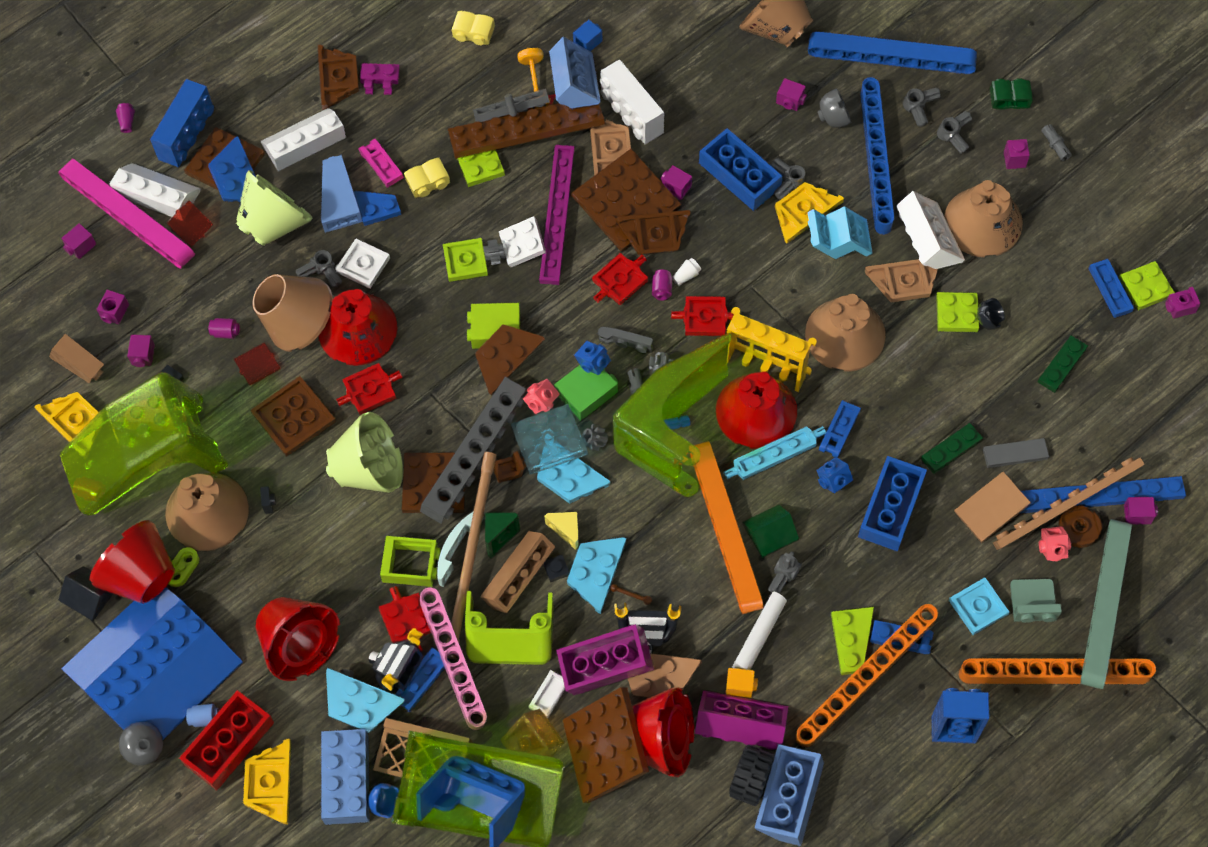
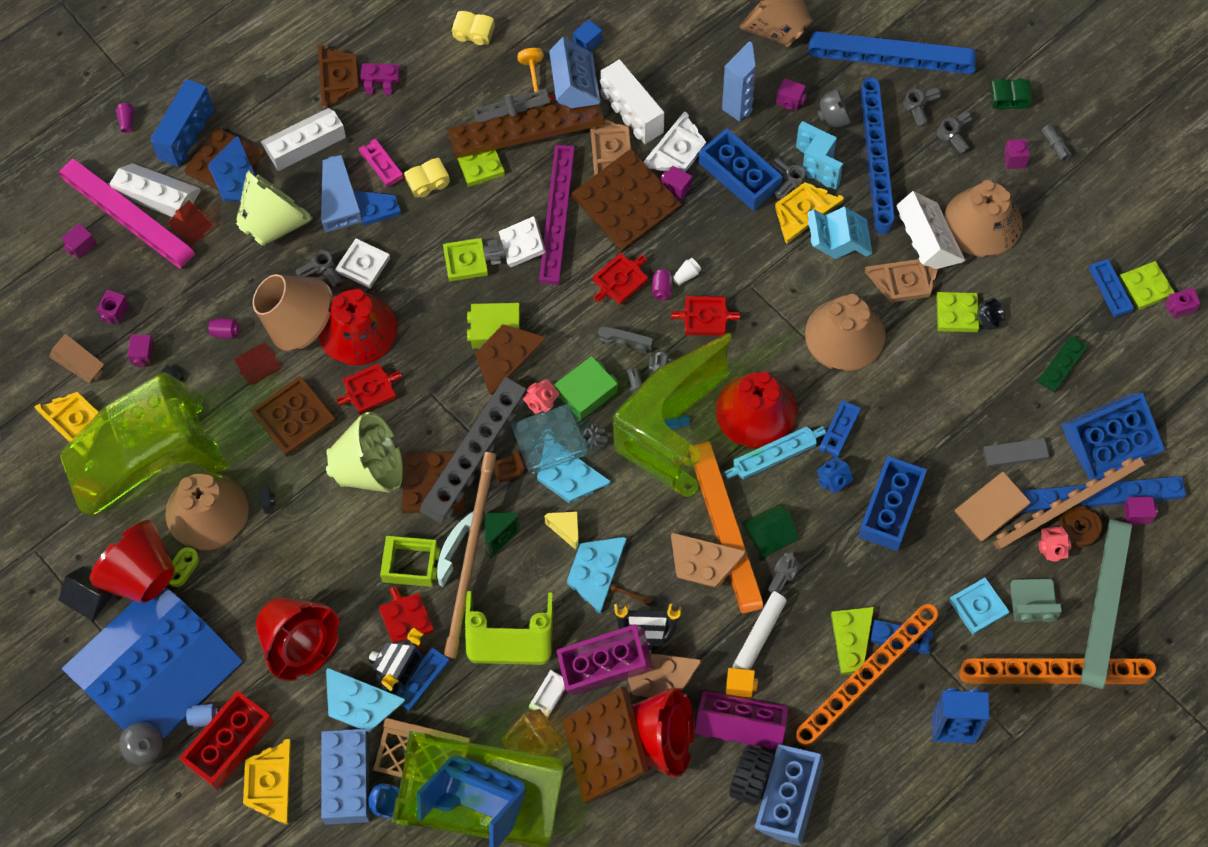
(452, 647): bright pink beam -> none
(517, 571): medium nougat brick -> none
(556, 568): black plate -> none
(592, 357): blue brick -> none
(654, 231): reddish brown wing -> none
(677, 147): none -> white wing
(704, 561): none -> medium nougat wing
(739, 83): none -> medium blue slope
(772, 340): yellow window -> none
(819, 155): none -> medium azure bracket
(951, 448): dark green plate -> none
(1113, 435): none -> blue slope

